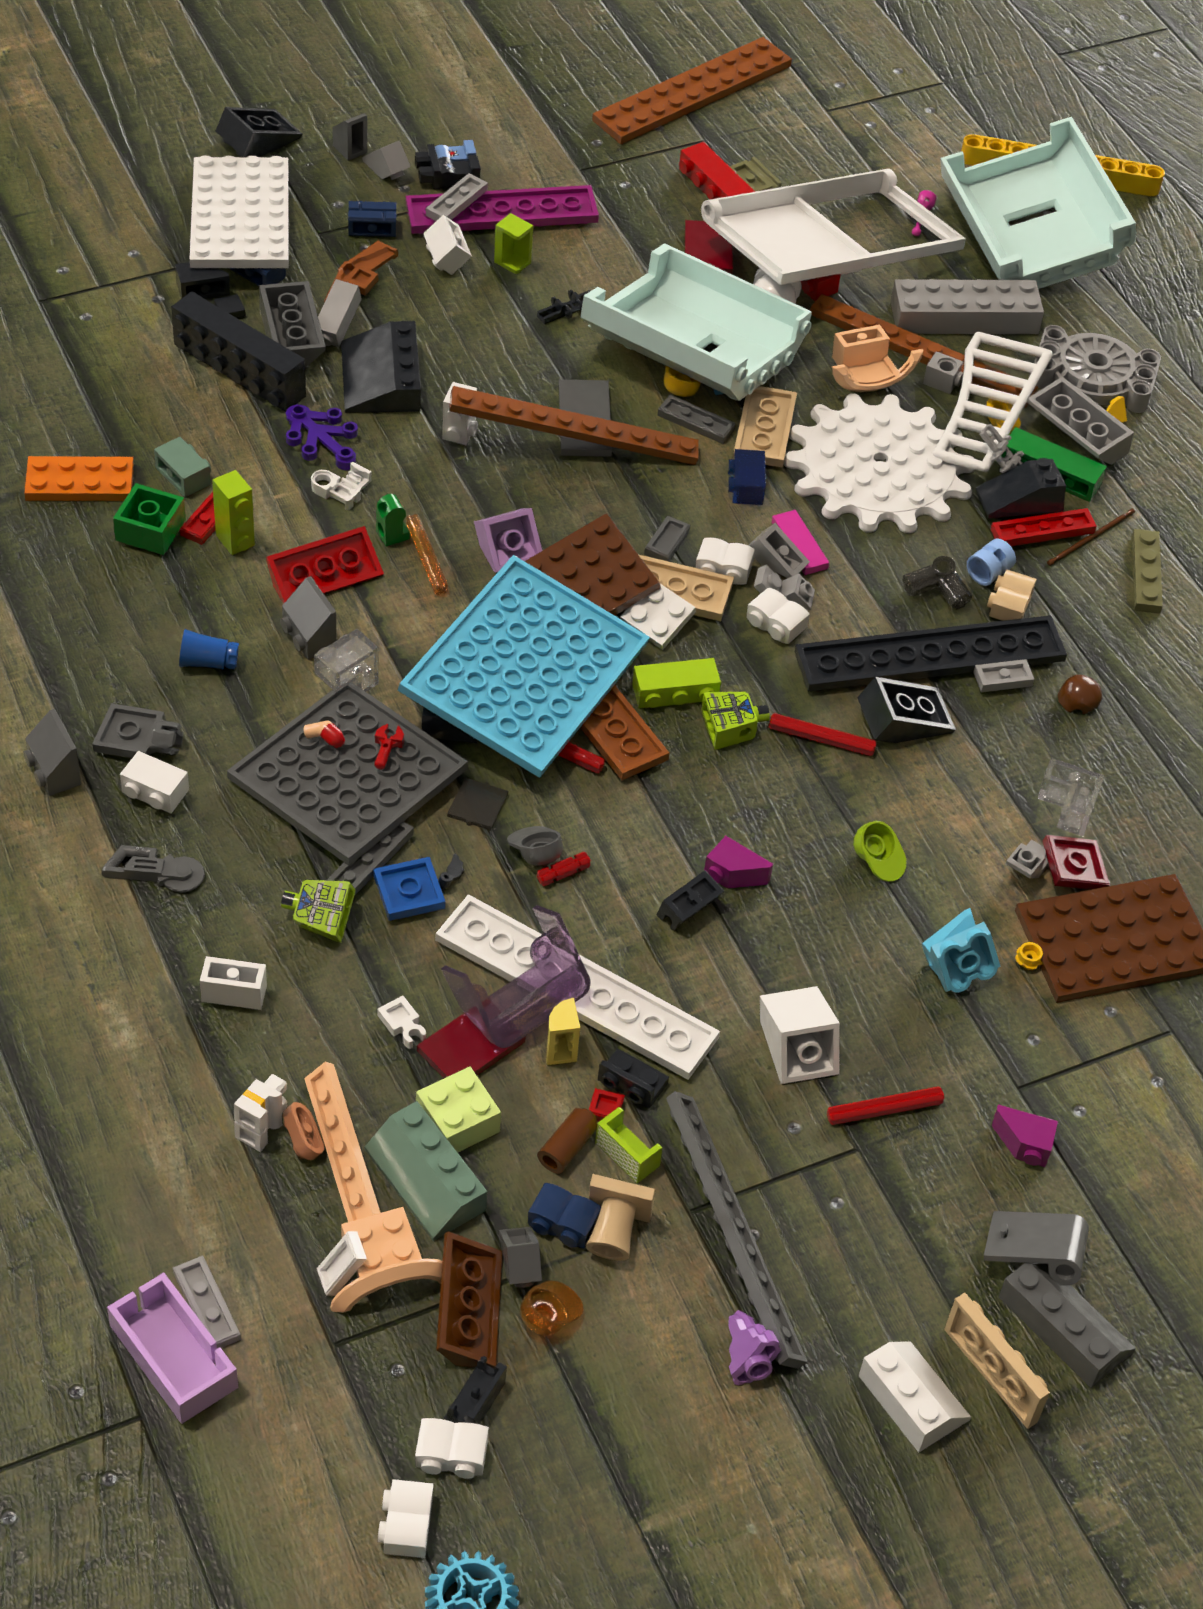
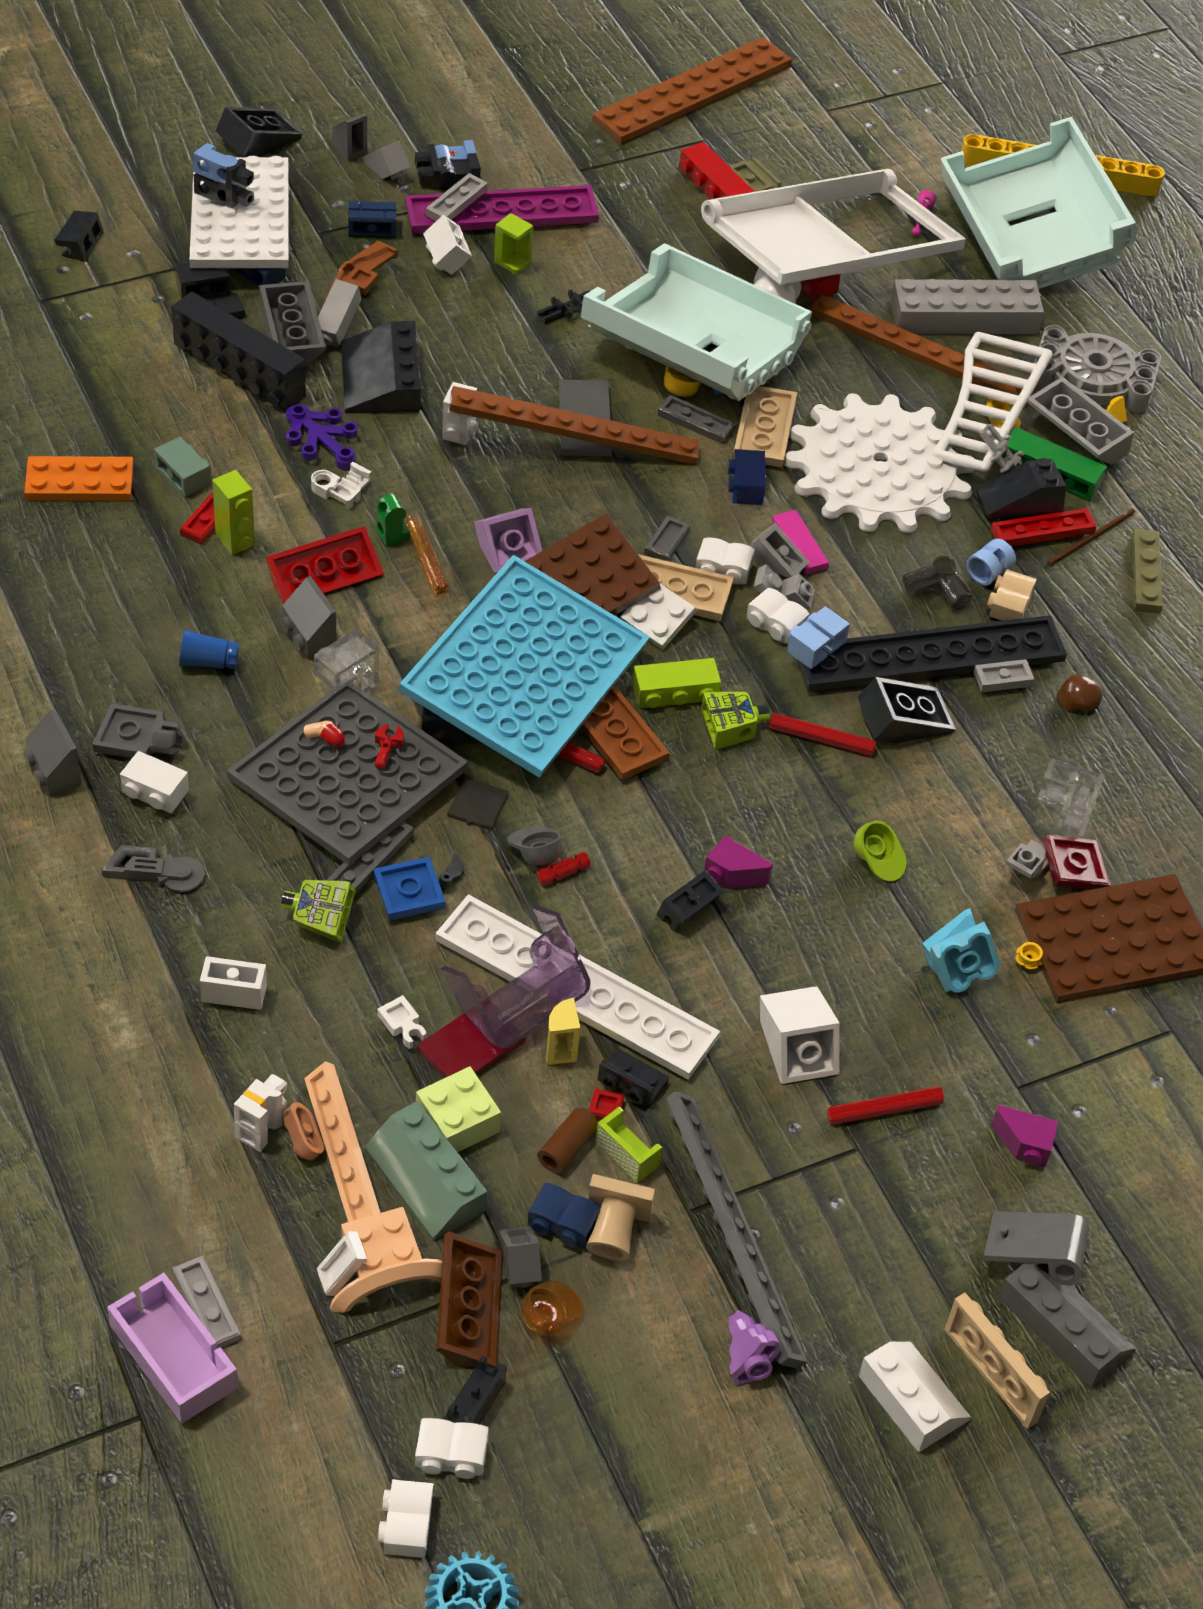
(80, 234): none -> black hinge
(149, 519): green brick -> none
(222, 176): none -> black hips
(707, 245): dark red tile -> none
(820, 631): none -> light blue piece
(865, 362): light nougat piece -> none
(943, 372): light grey brick -> none

